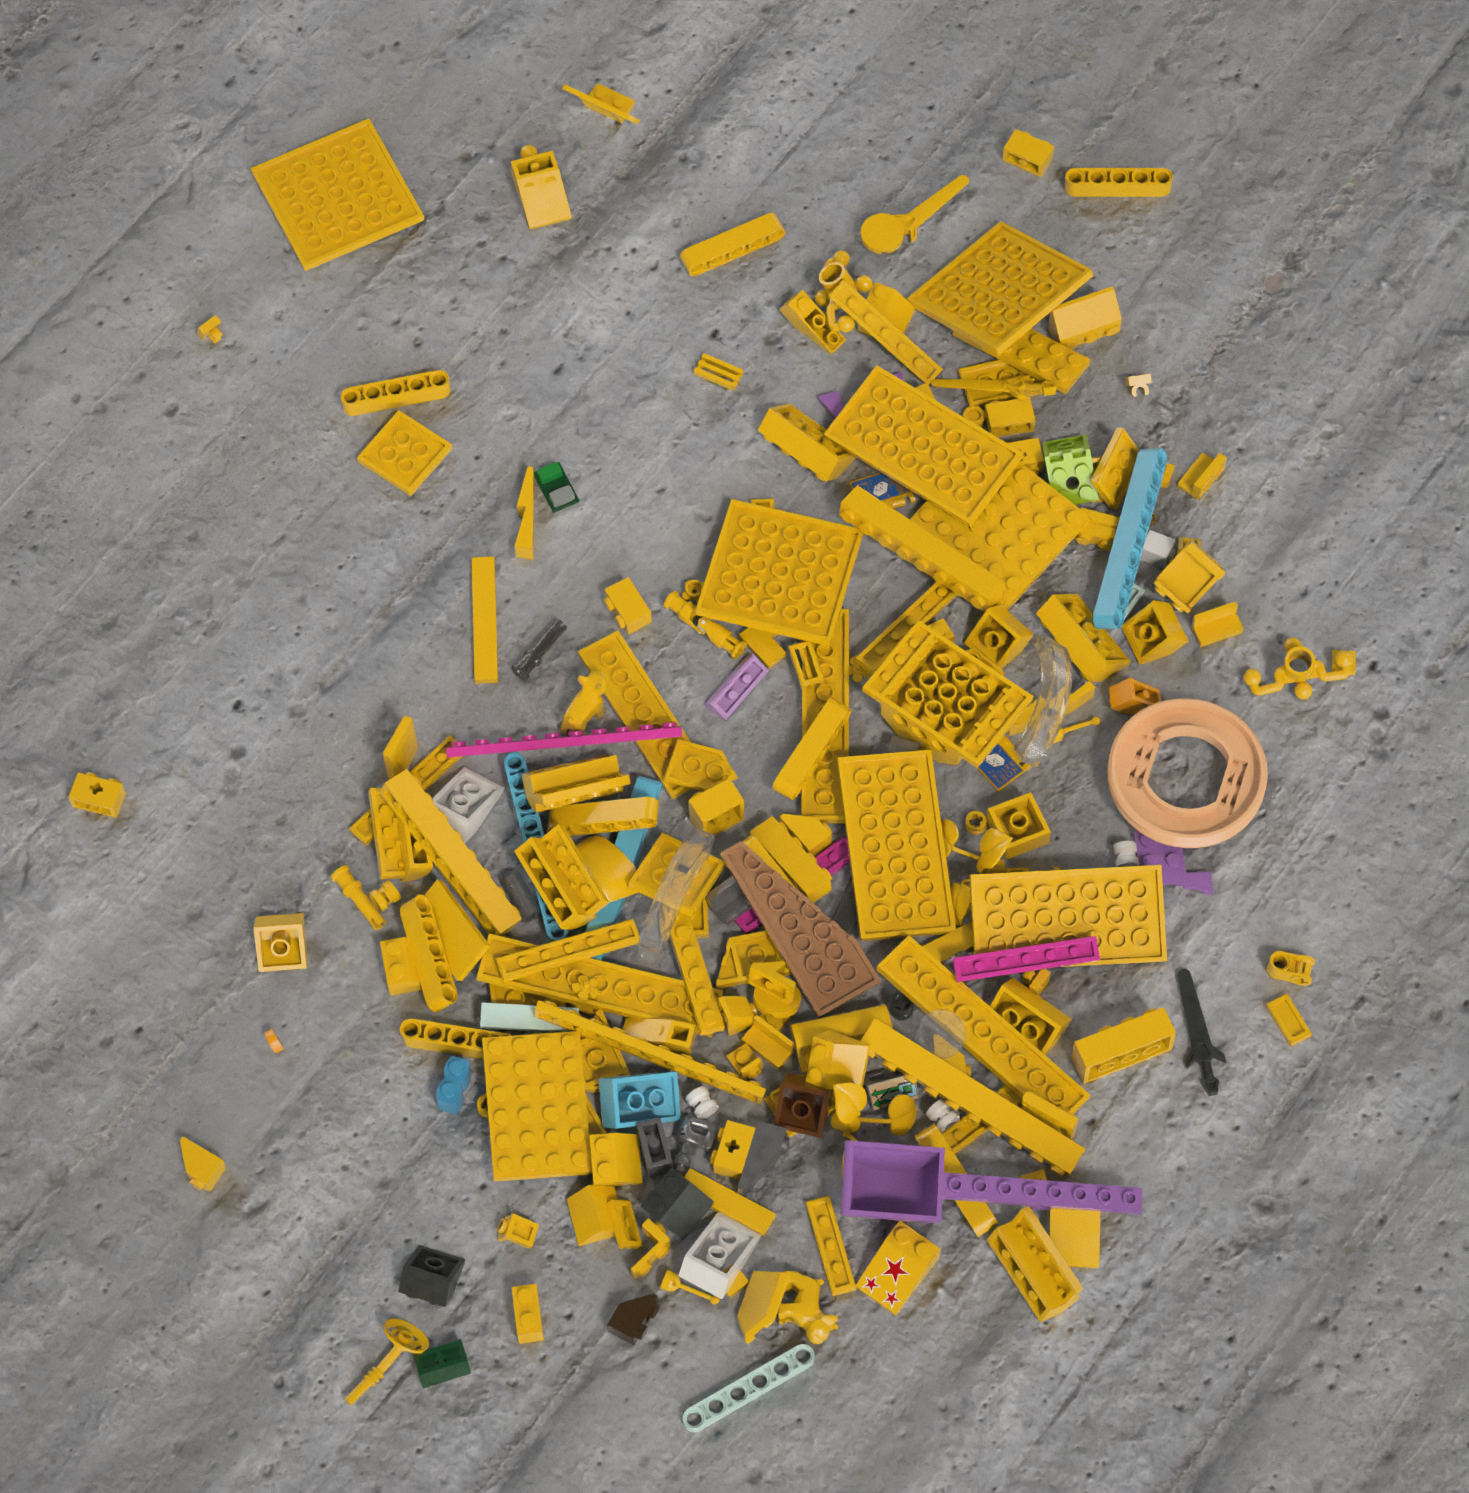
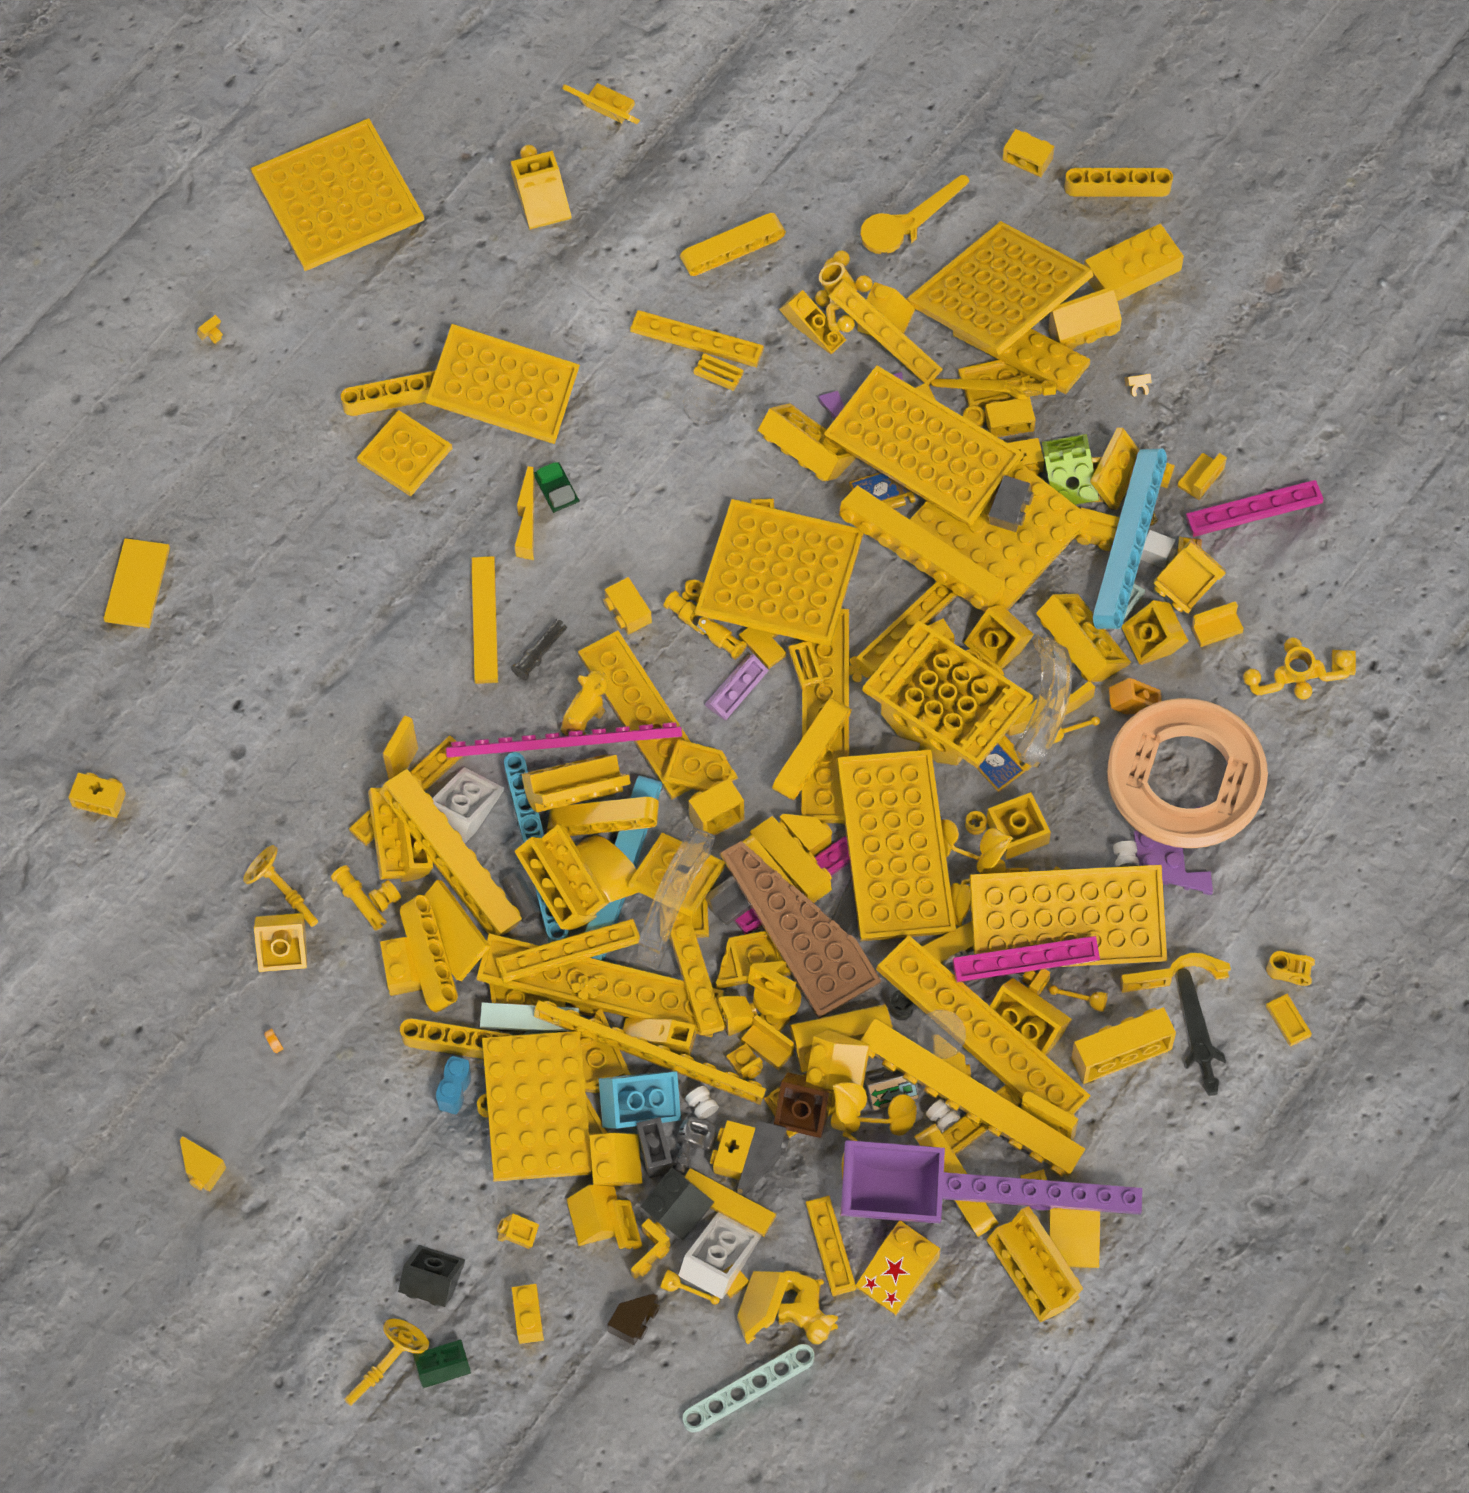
(137, 583): none -> yellow tile
(265, 868): none -> yellow dish
(502, 383): none -> yellow plate
(697, 338): none -> yellow tile
(1010, 504): none -> flat silver brick
(1096, 1000): none -> yellow hinge
(1135, 262): none -> yellow brick
(1163, 977): none -> yellow piece
(1254, 508): none -> dark pink plate

